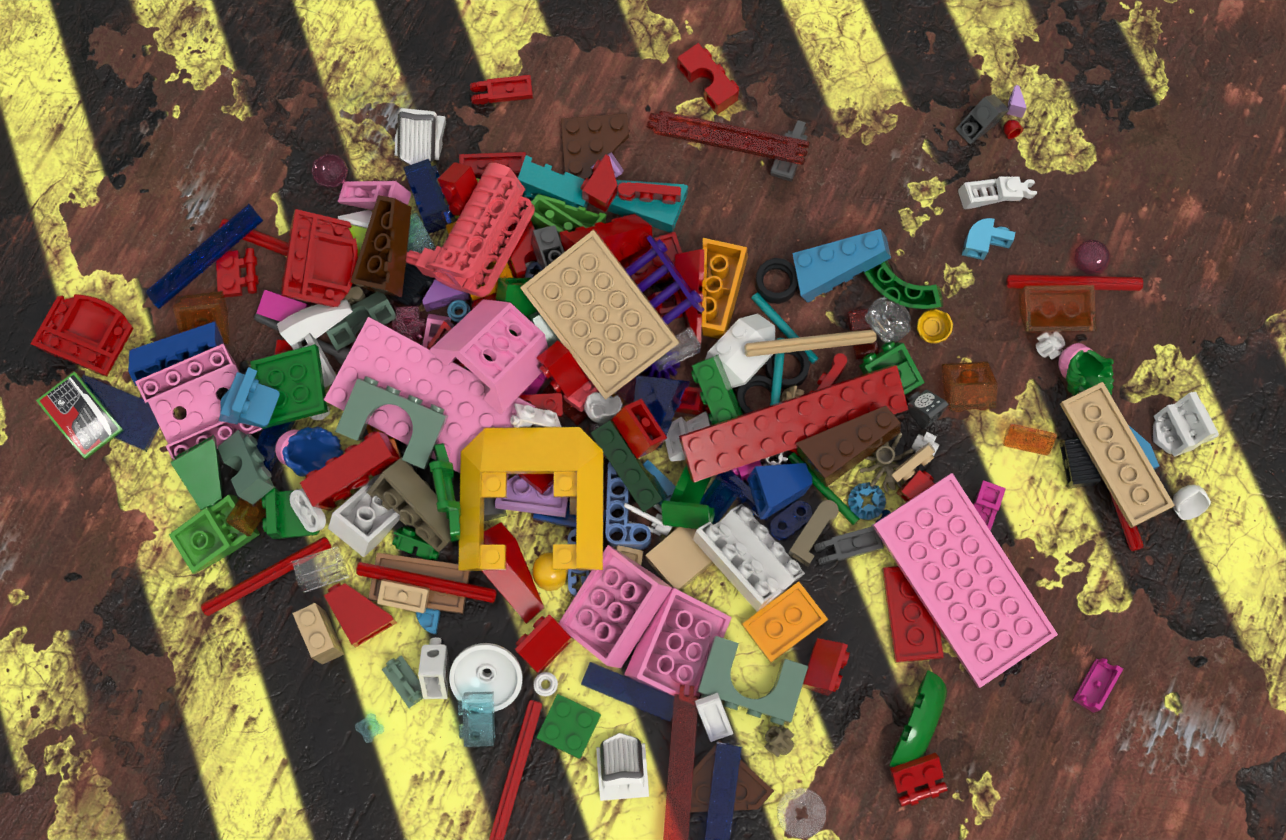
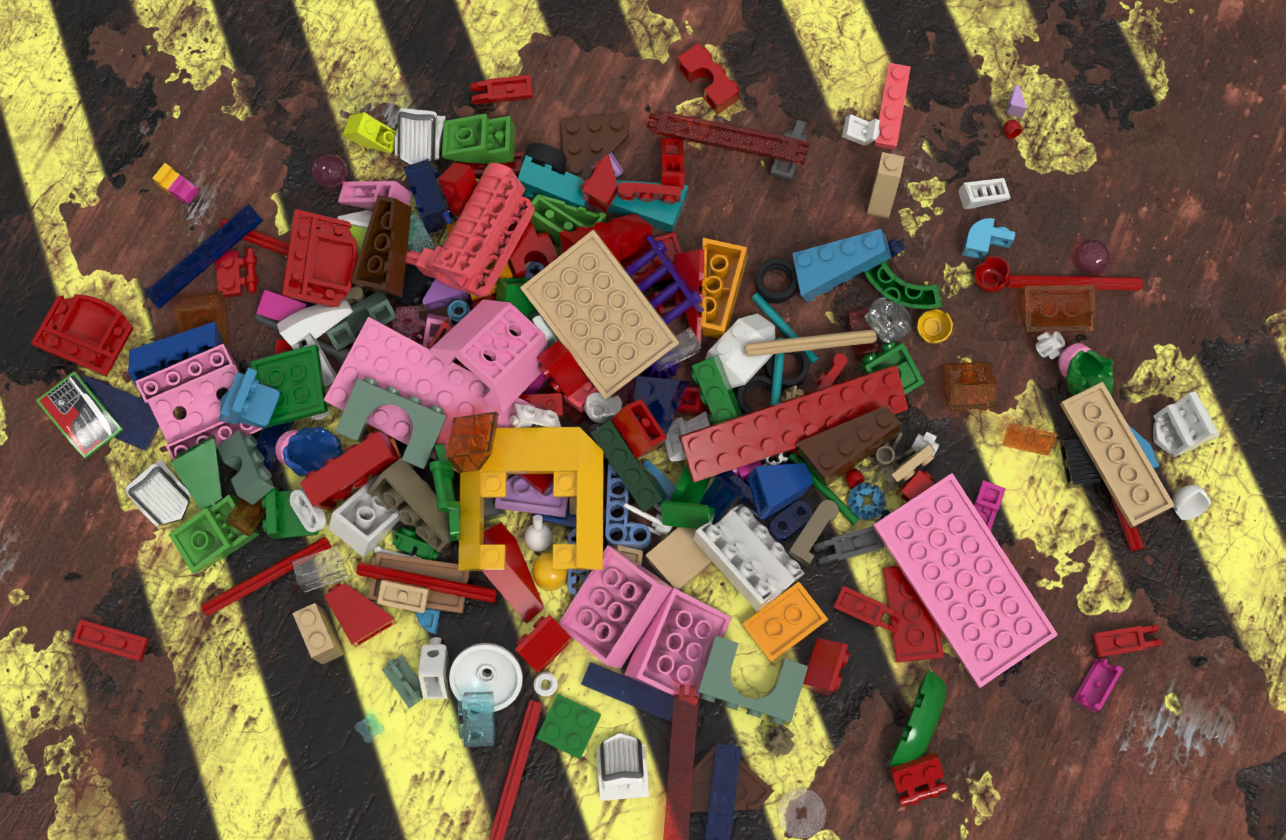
(110, 640): none -> red tile
(159, 494): none -> white piece
(175, 184): none -> leg
(369, 133): none -> neon yellow slope
(378, 549): none -> white hinge
(471, 441): none -> clear orange slope
(479, 139): none -> bright green slope
(538, 535): none -> white piece
(546, 154): none -> black tyre
(546, 245): dark grey slope -> none
(672, 162): none -> red slope
(714, 717): white tile -> none
(853, 478): none -> red hinge
(860, 130): none -> white bracket
(865, 609): none -> red hinge
(885, 185): none -> tan slope
(892, 105): none -> coral plate
(896, 246): none -> clear blue plate
(926, 408): dark grey slope -> none
(982, 118): dark grey slope -> none
(992, 274): none -> red hair
(1013, 190): white plate -> none
(1124, 641): none -> red hinge

